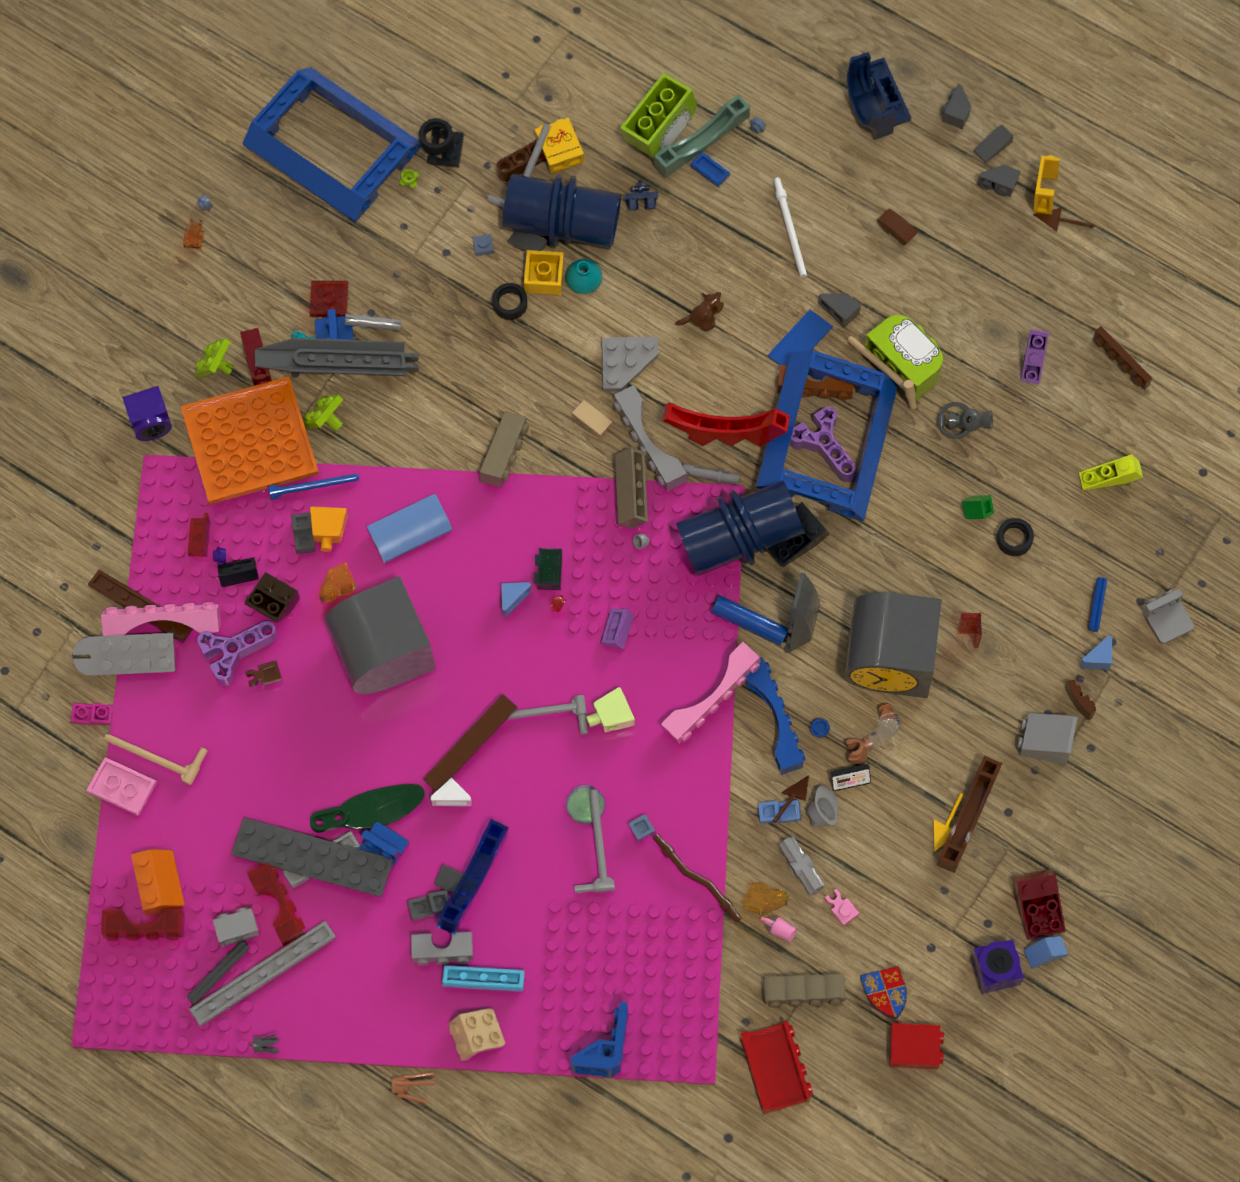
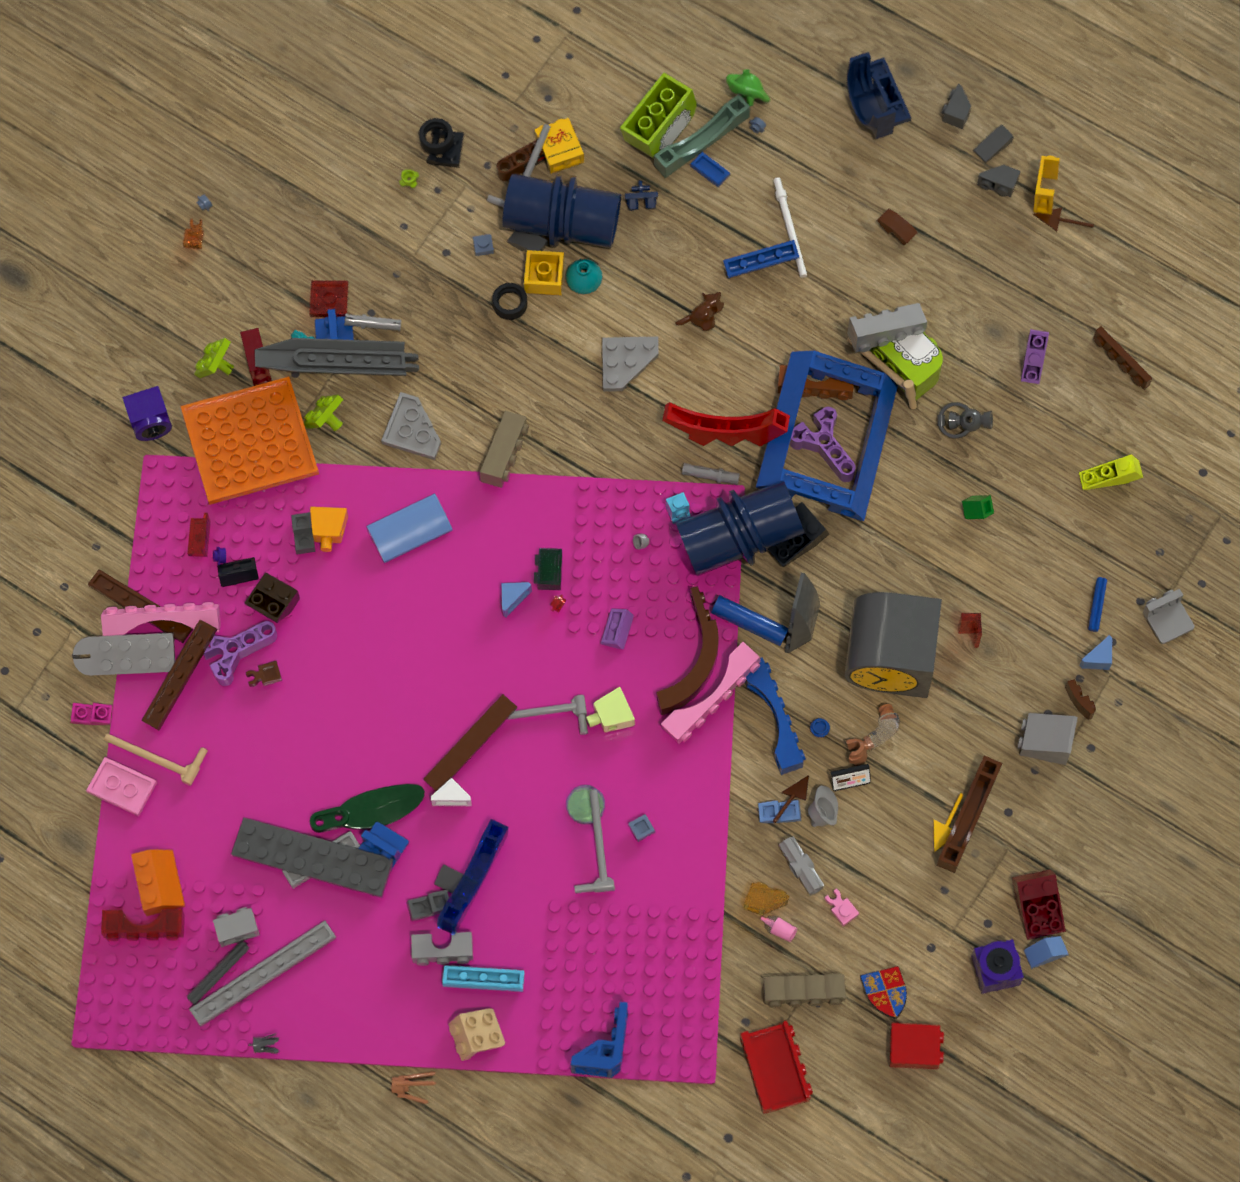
(179, 675): none -> reddish brown tile
(265, 883): clear red arch -> none
(277, 491): blue piece -> none
(337, 583): clear yellow slope -> none
(348, 202): blue slope -> none
(380, 638): dark grey brick -> none
(411, 428): none -> light grey plate
(592, 418): tan tile -> none
(631, 488): dark tan brick -> none
(668, 468): light grey arch -> none
(678, 507): none -> medium azure brick
(690, 686): none -> reddish brown arch
(725, 904): reddish brown bar -> none
(748, 86): none -> bright green piece
(761, 259): none -> blue brick
(801, 337): blue piece -> none
(840, 307): dark grey slope -> none
(886, 327): none -> light grey wedge
(1020, 524): black tyre -> none

